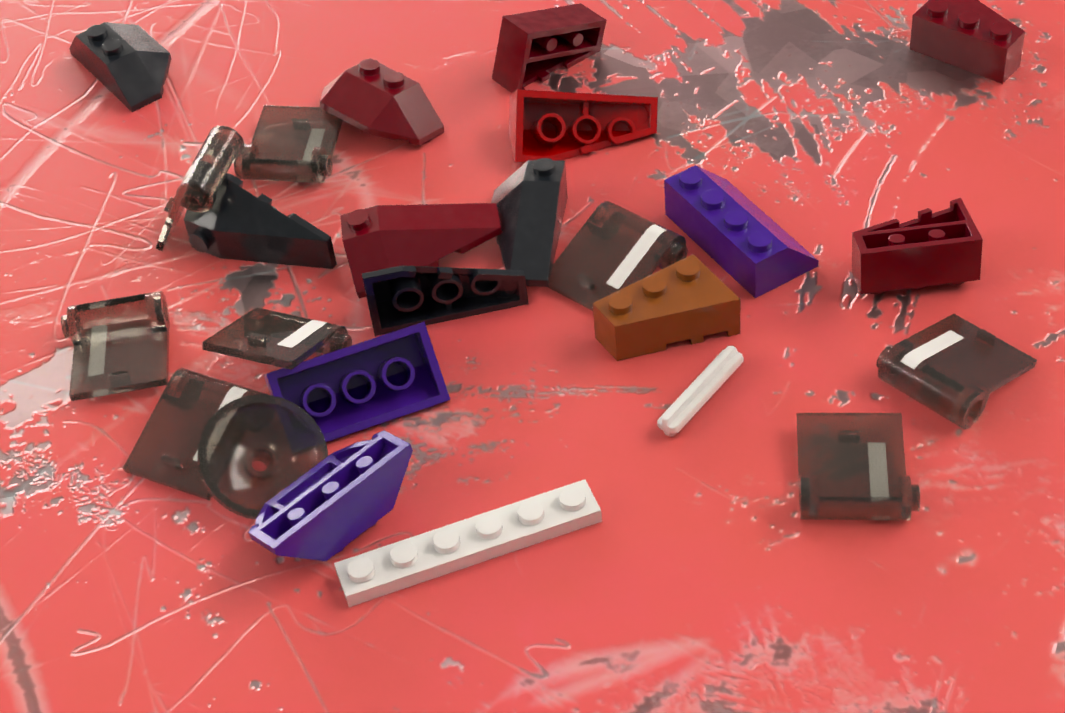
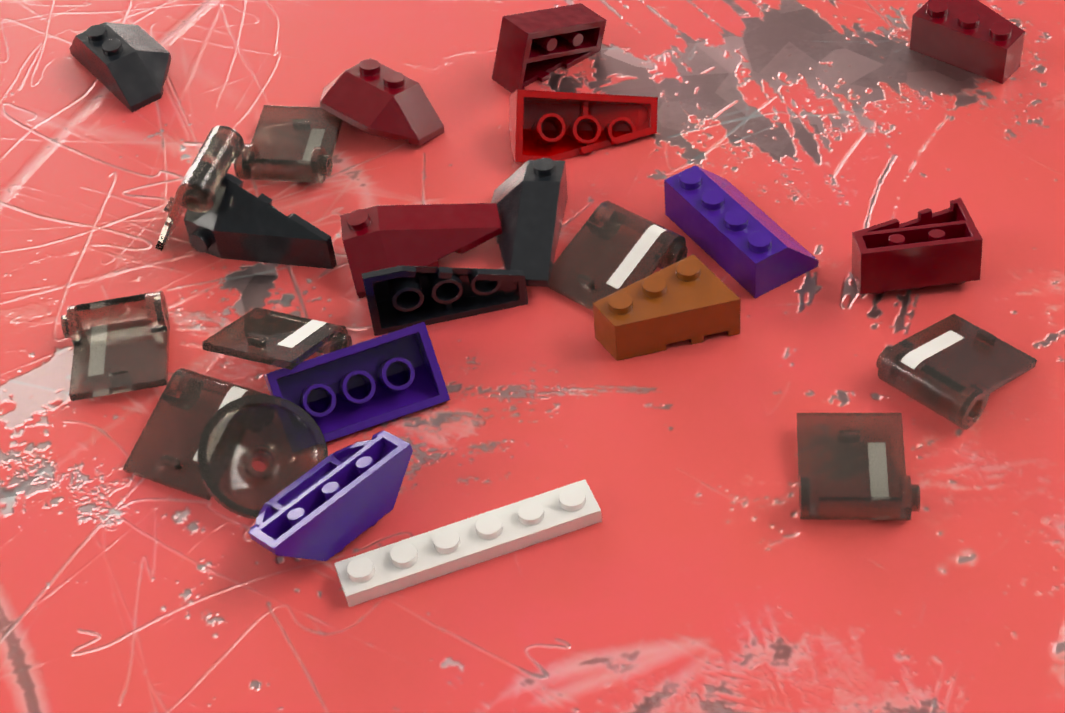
(700, 391): white axle -> none

